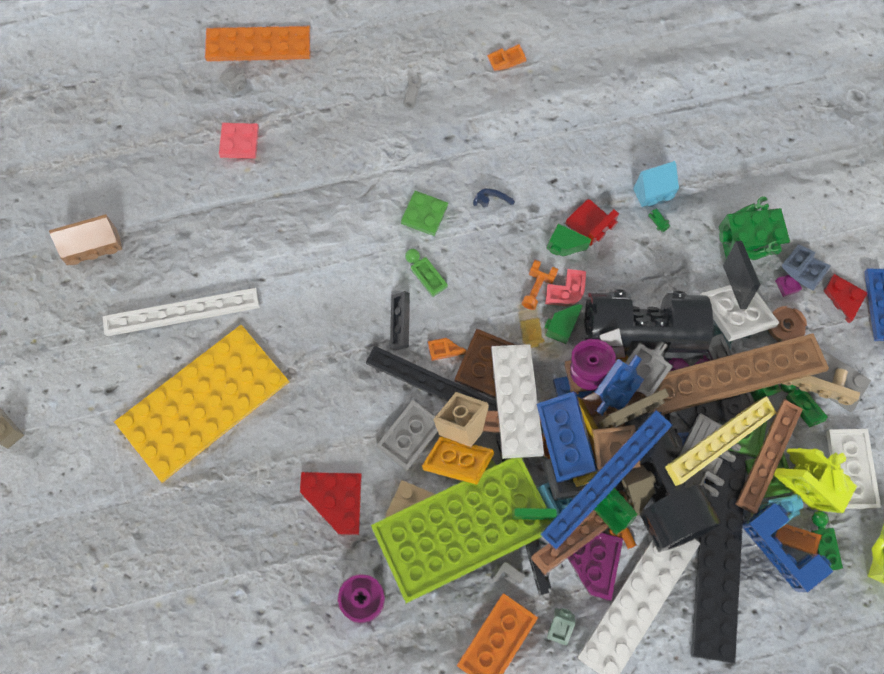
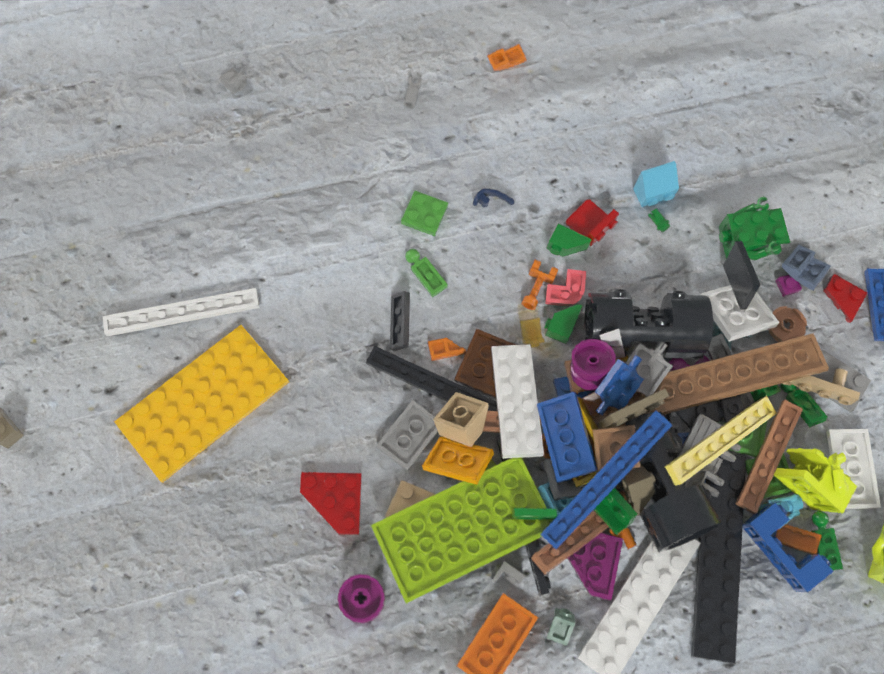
(86, 240): slope -> none
(239, 140): coral plate -> none
(257, 43): orange plate -> none

